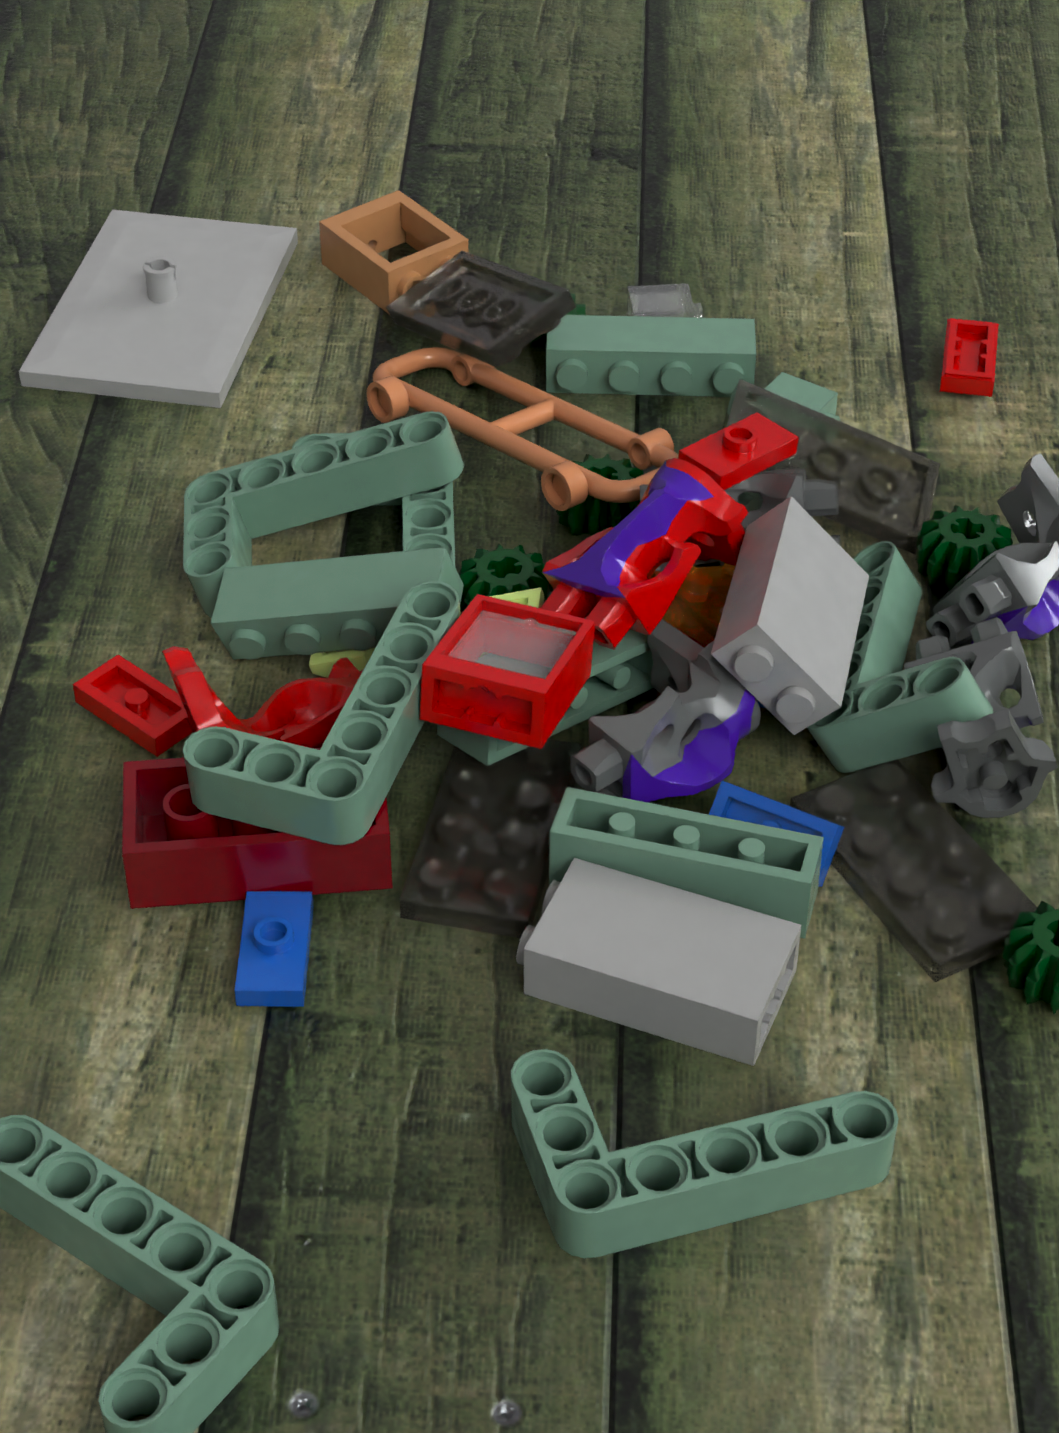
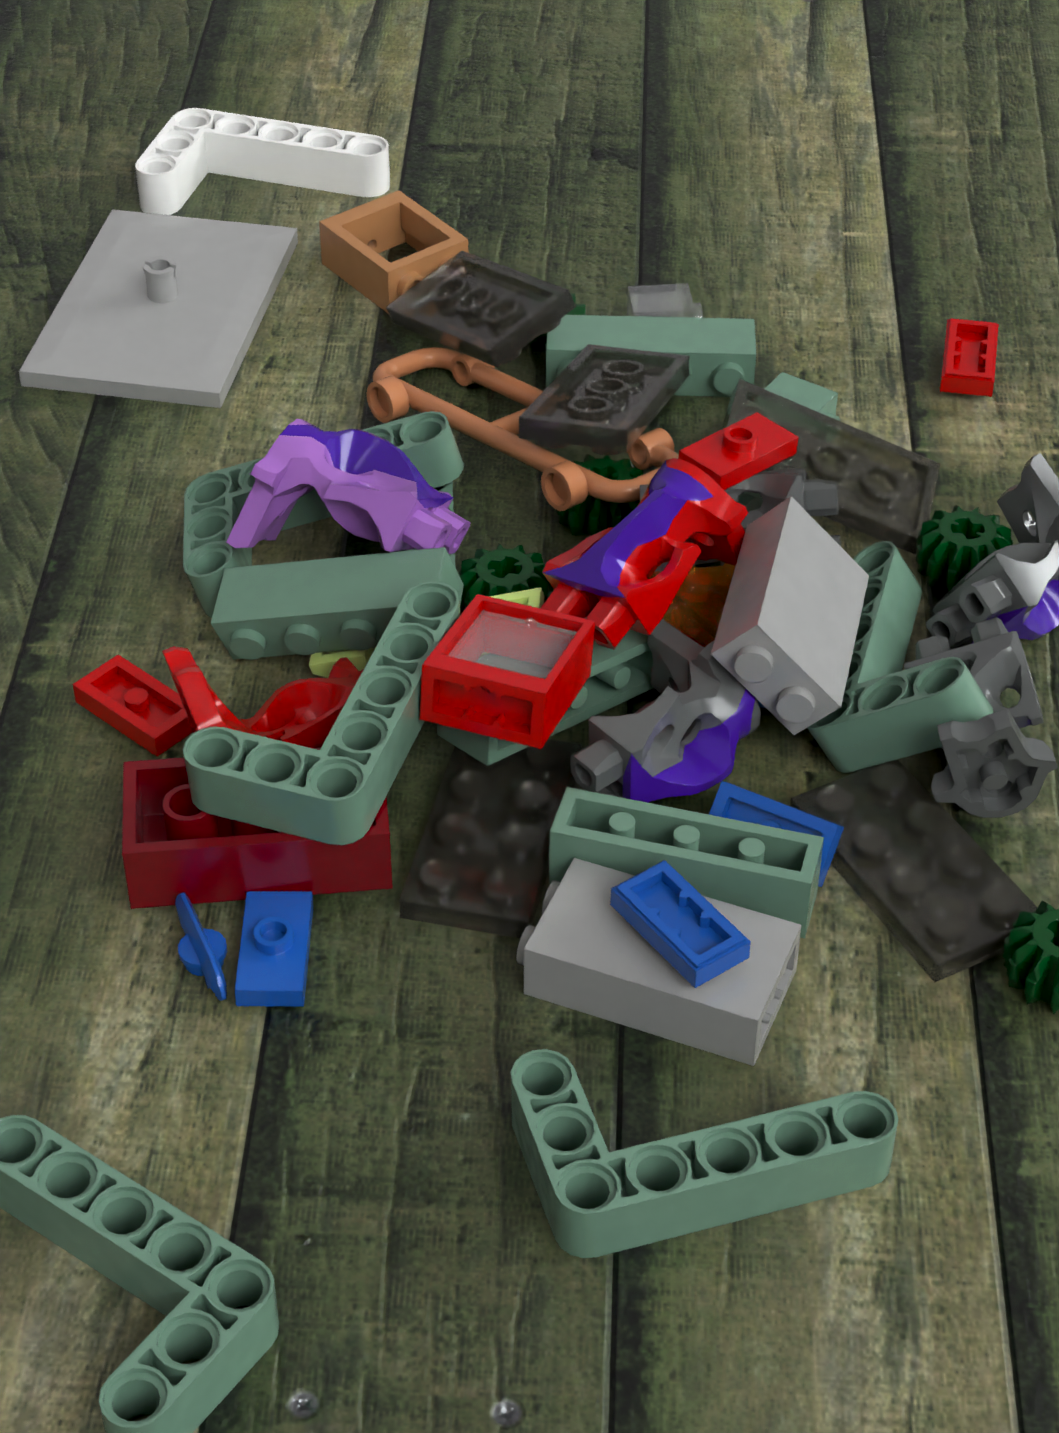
(201, 948): none -> blue piece
(260, 150): none -> white beam
(362, 483): none -> medium lavender hips
(604, 399): none -> clear smoke plate
(680, 923): none -> blue plate

